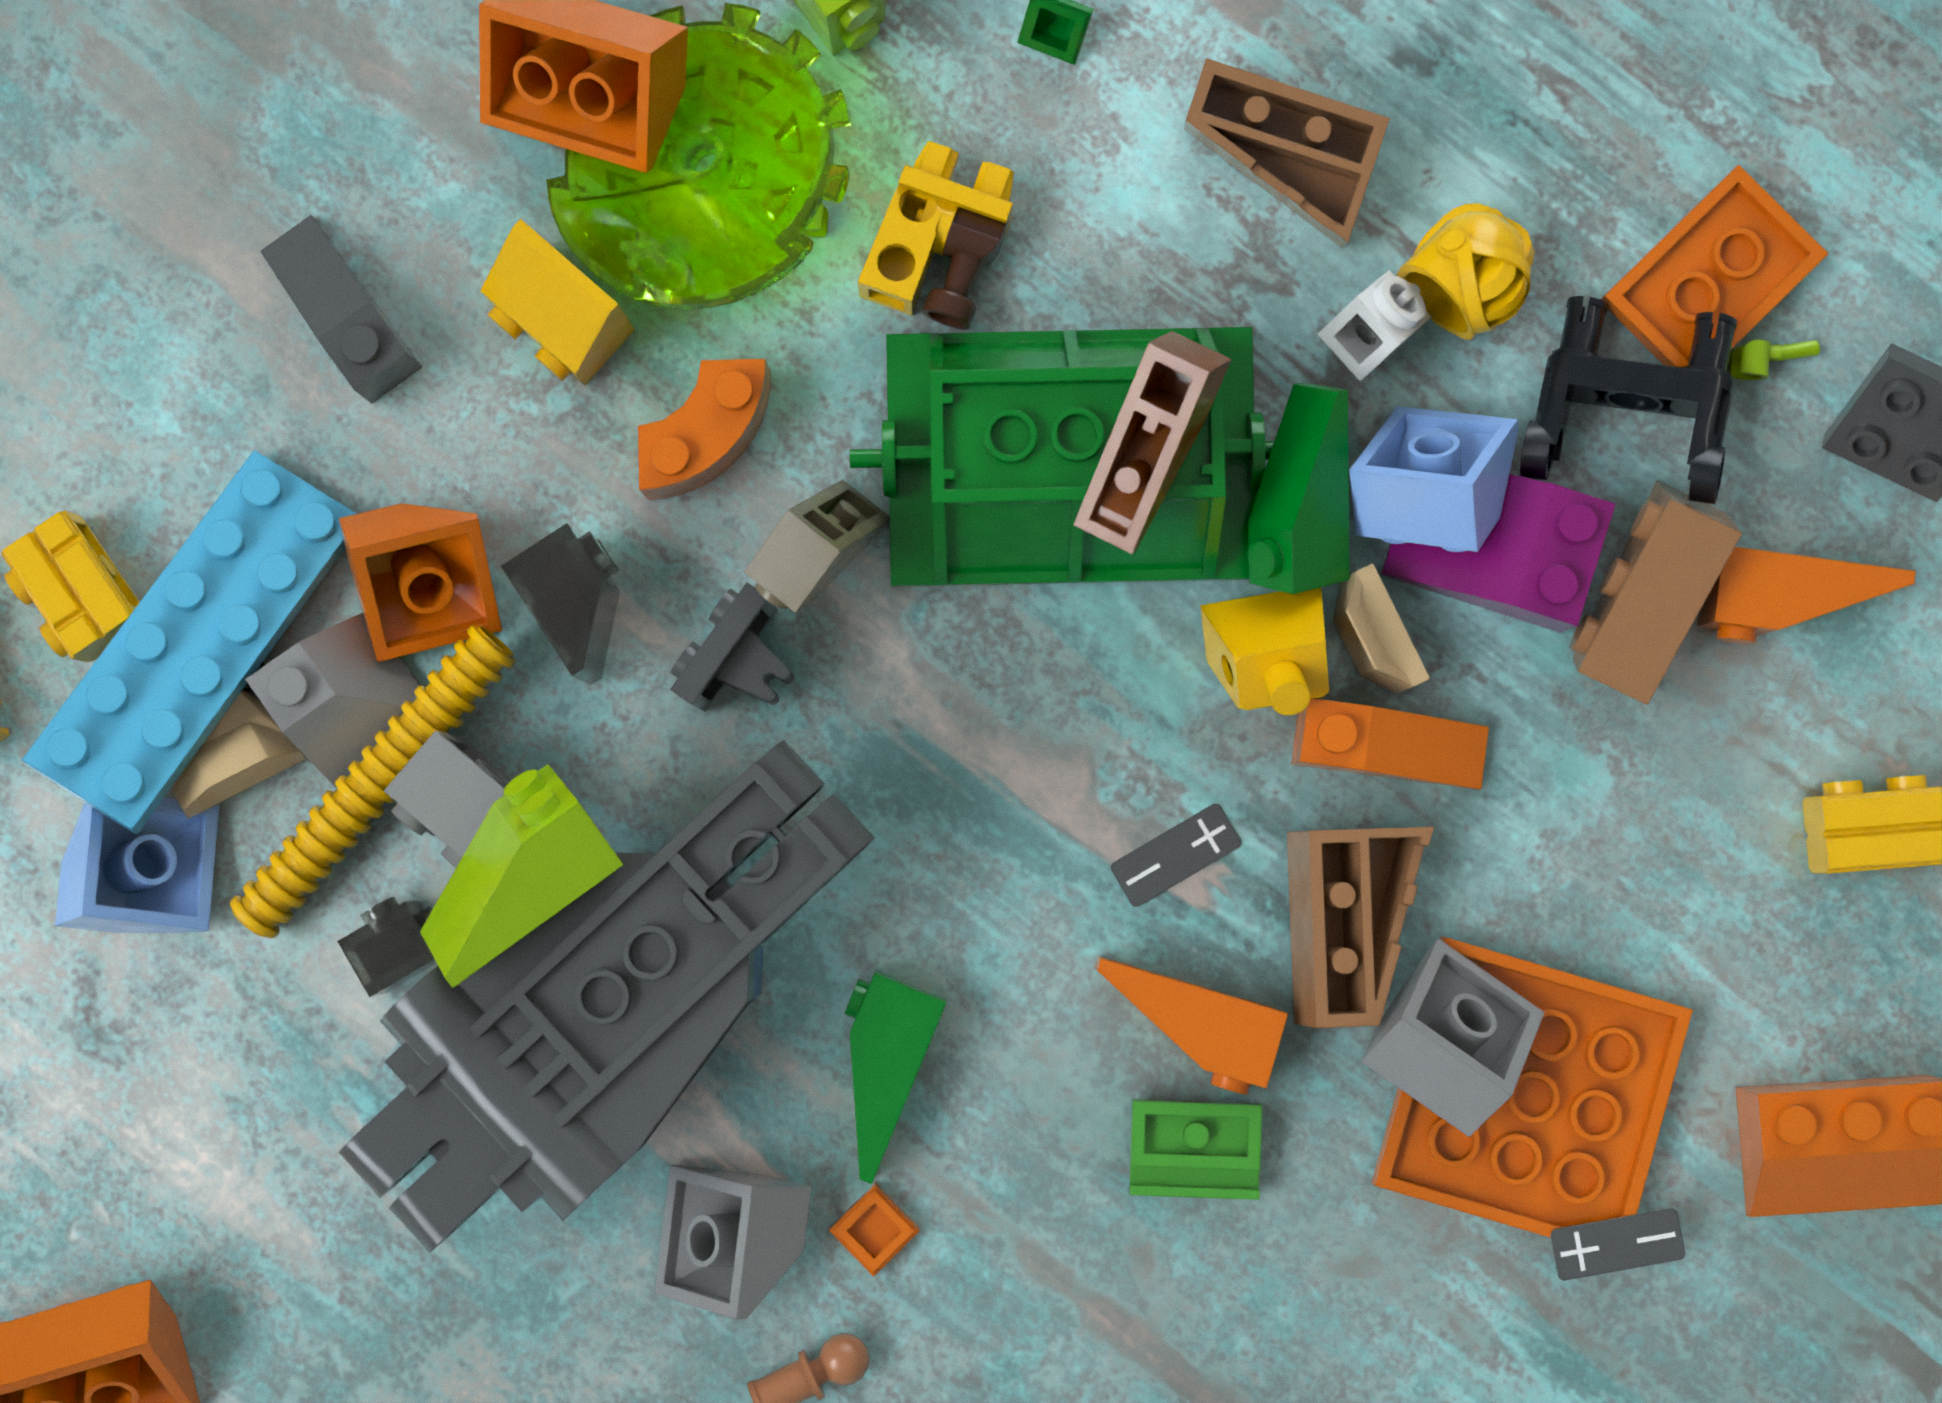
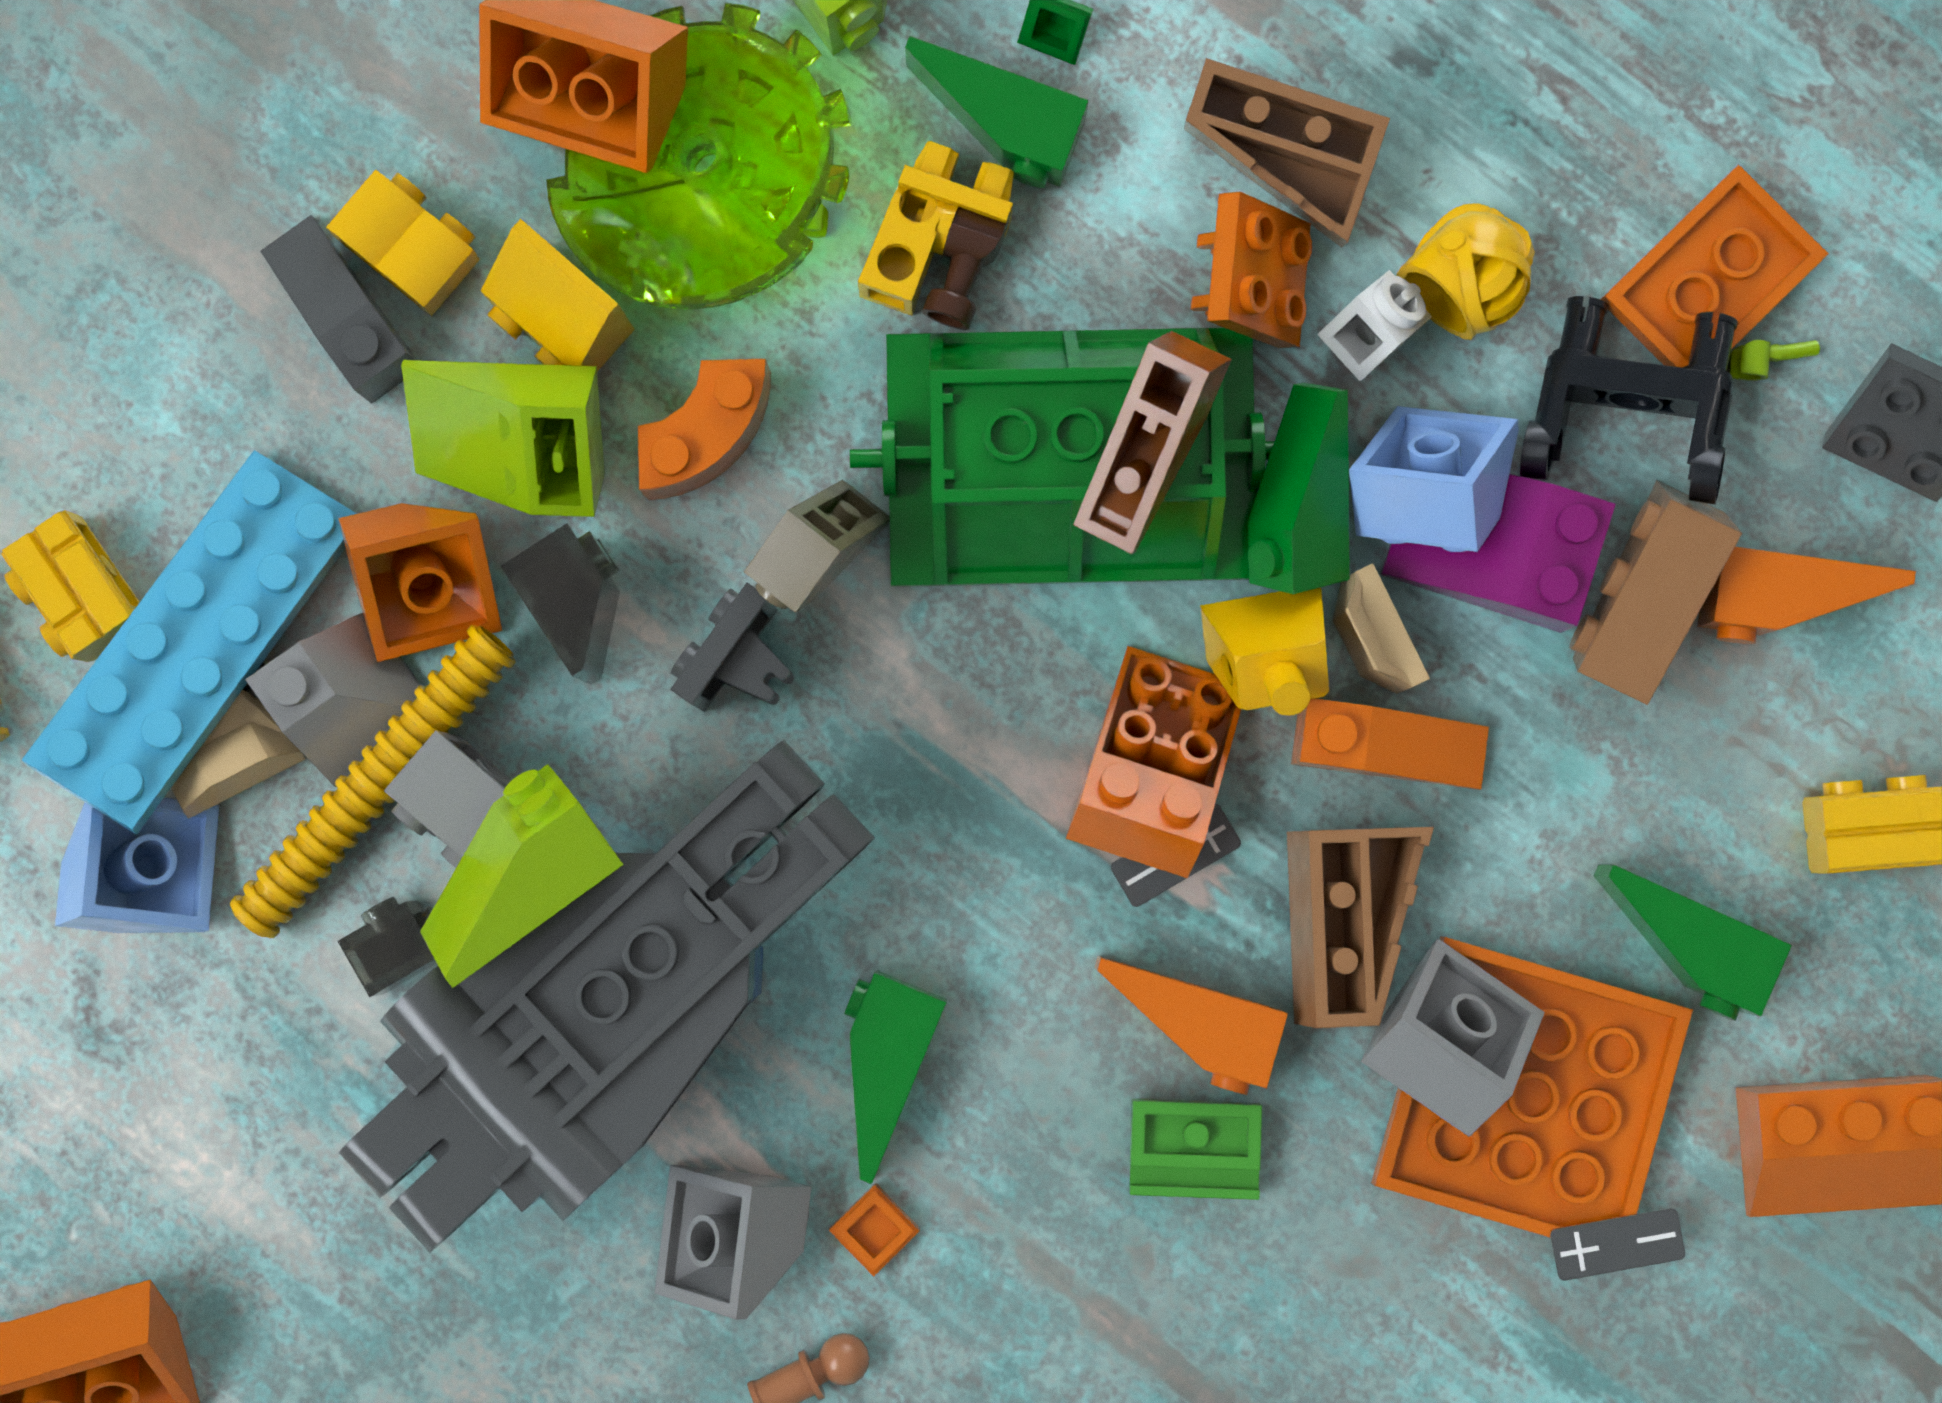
(404, 241): none -> yellow brick
(509, 432): none -> lime slope
(1011, 116): none -> green slope
(1156, 764): none -> orange slope
(1256, 270): none -> orange plate
(1702, 947): none -> green slope

